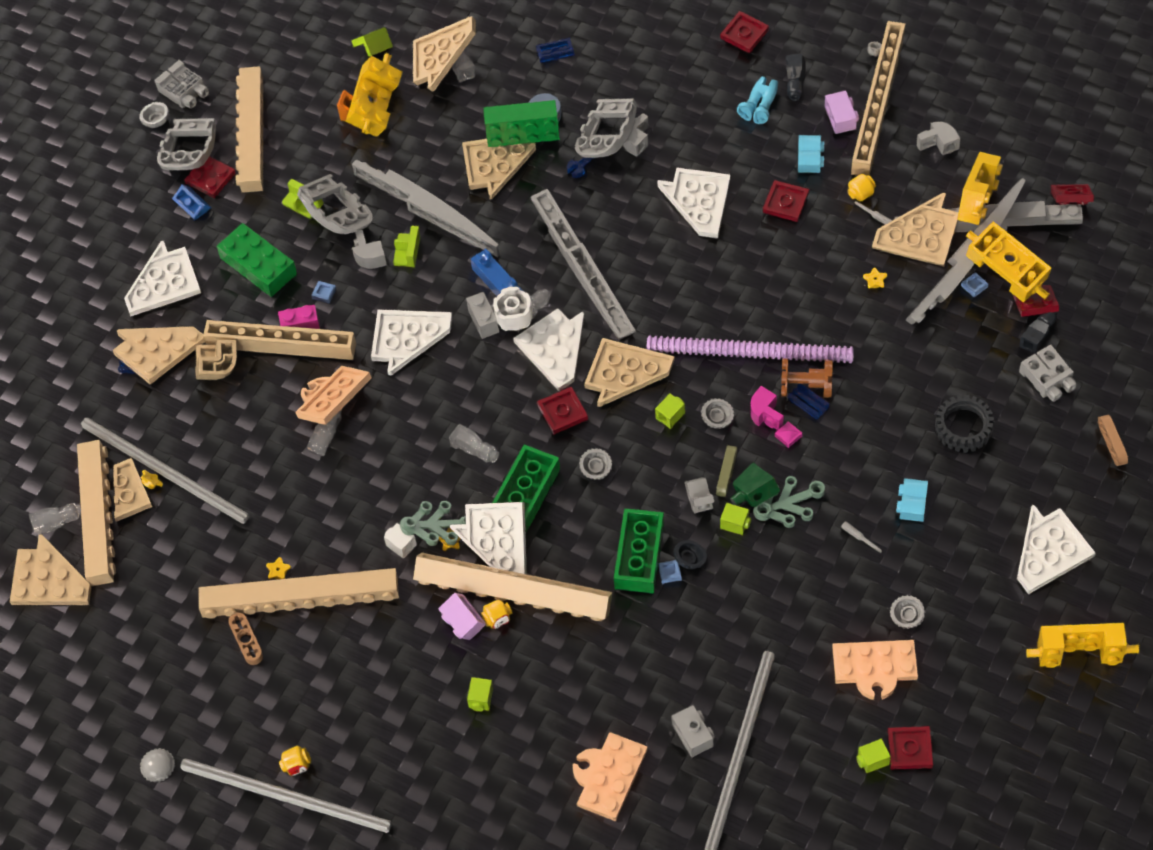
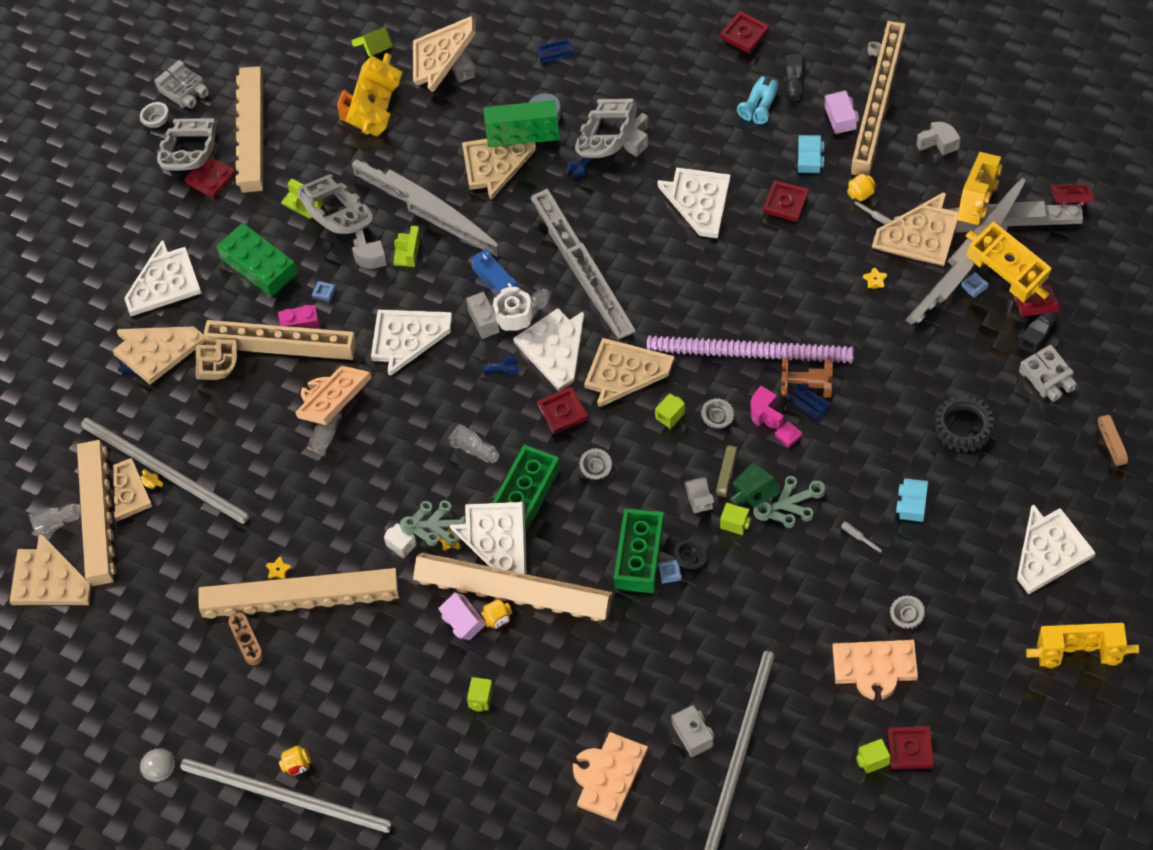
(191, 202): blue slope -> none
(508, 359): none -> clear blue bar

